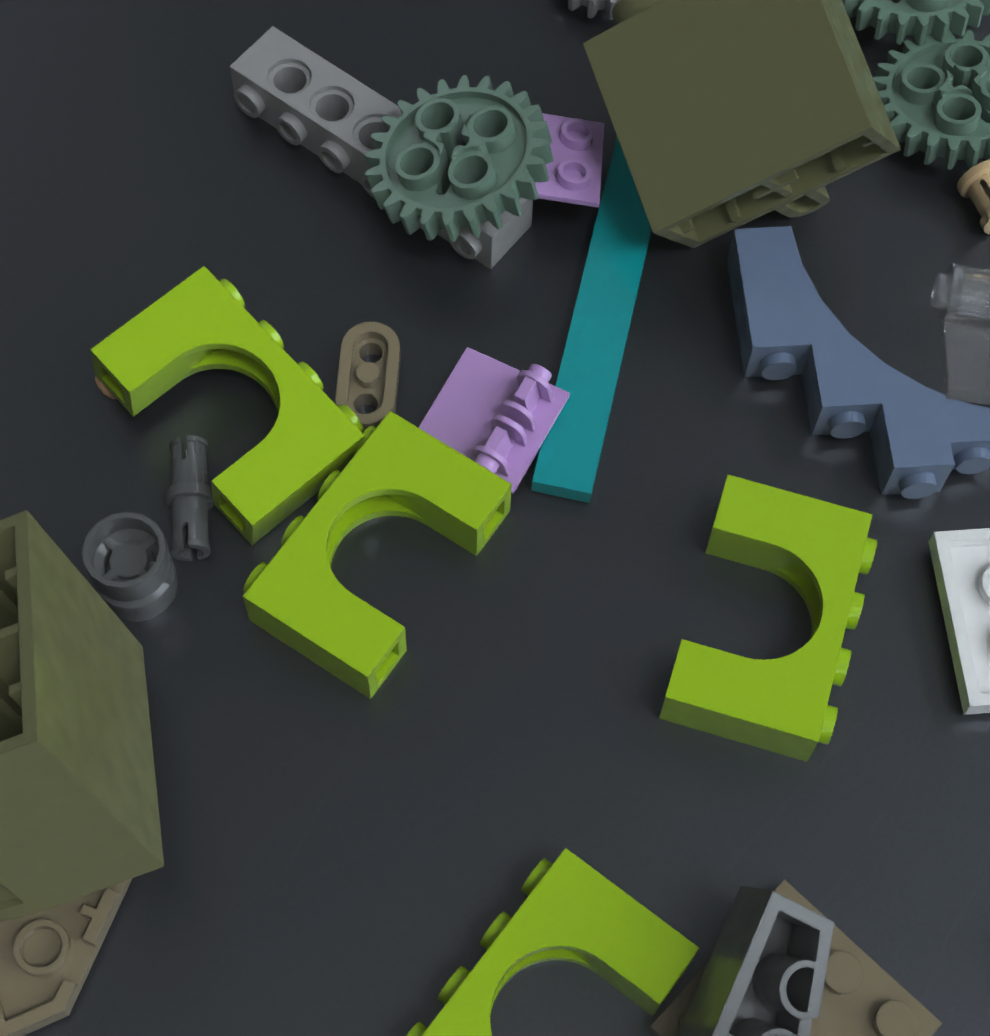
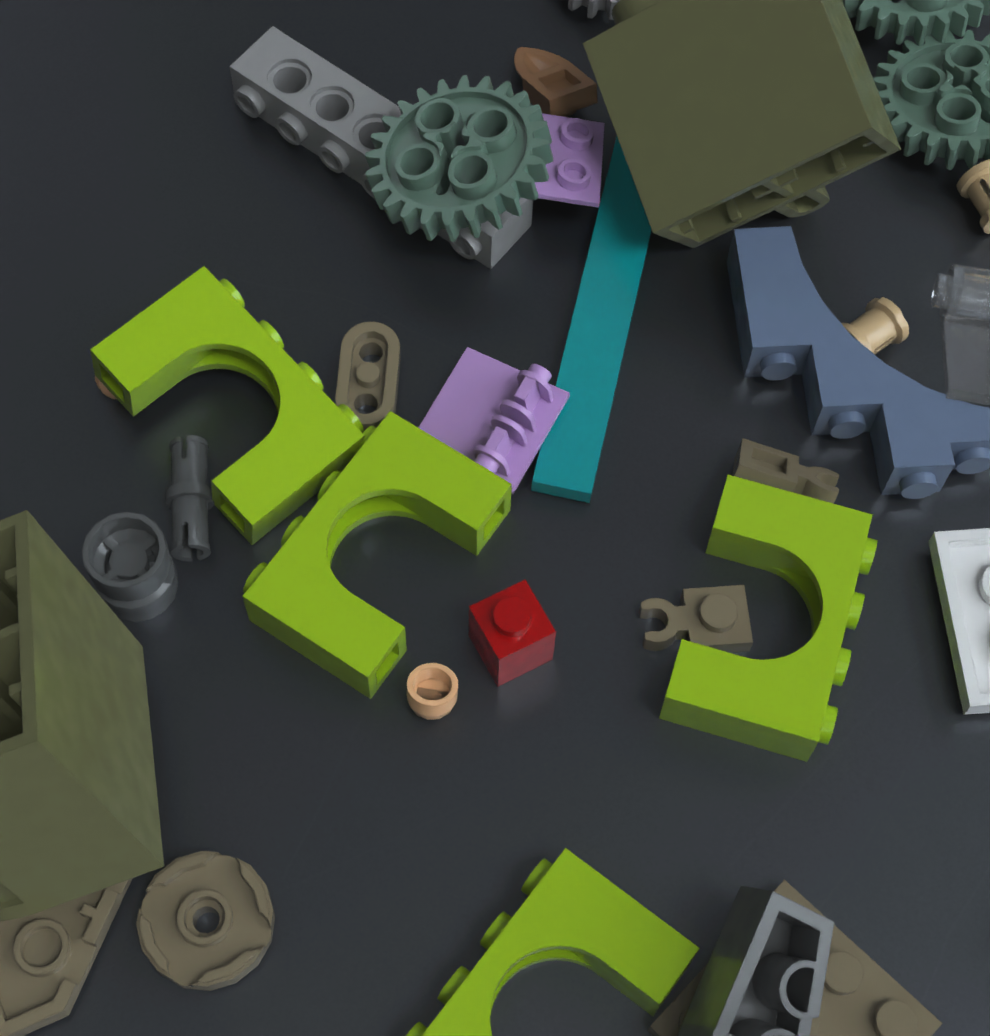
(184, 893): none -> dark tan plate
(432, 690): none -> light nougat hinge
(511, 632): none -> red brick
(554, 82): none -> medium nougat plate
(706, 617): none -> dark tan plate
(783, 471): none -> dark tan plate
(879, 325): none -> tan bush

